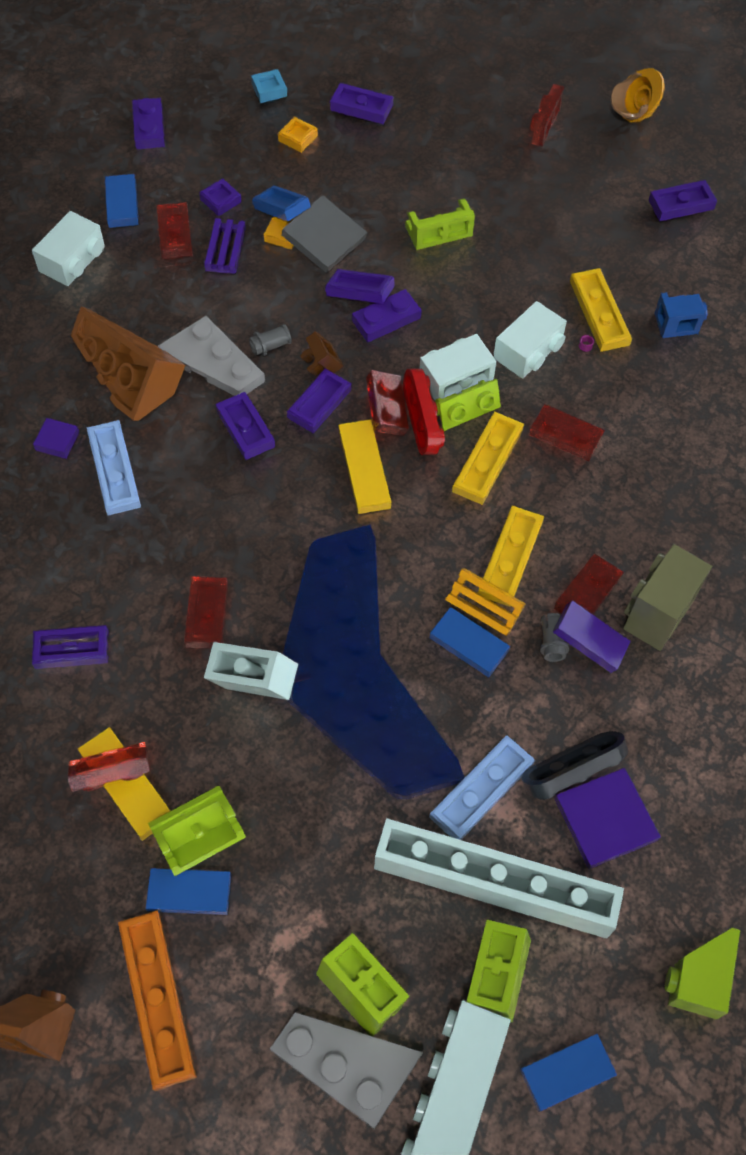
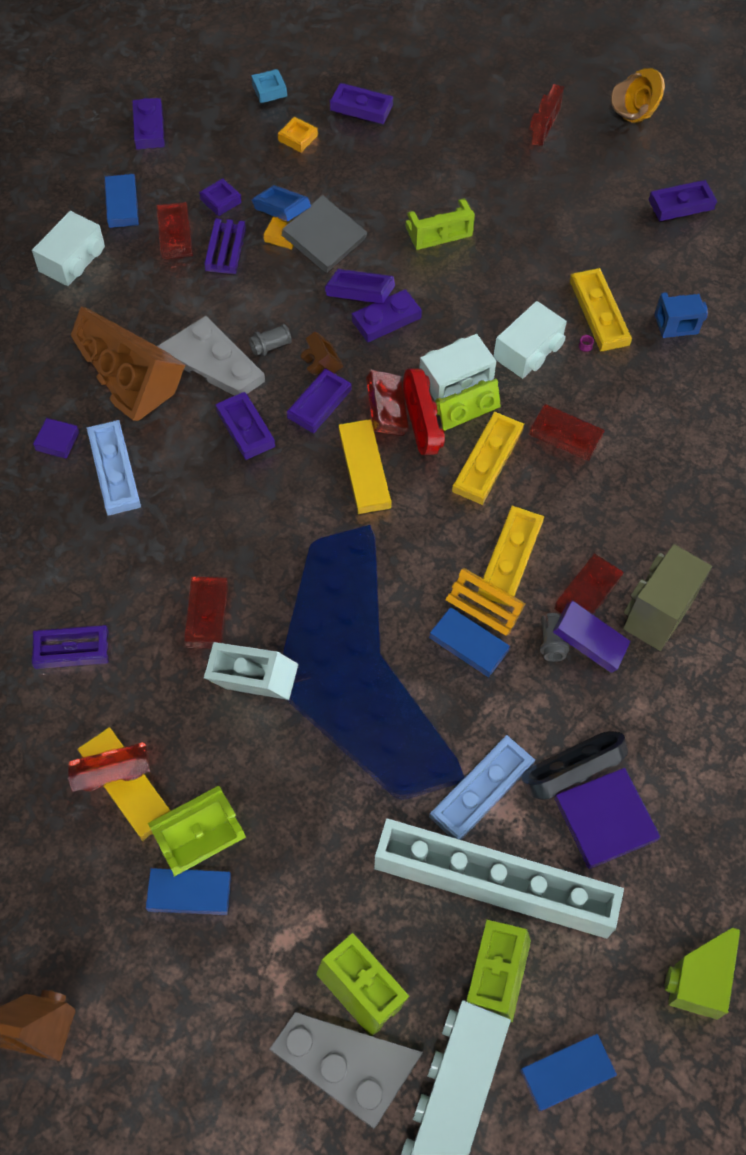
(156, 1001): orange tile -> none

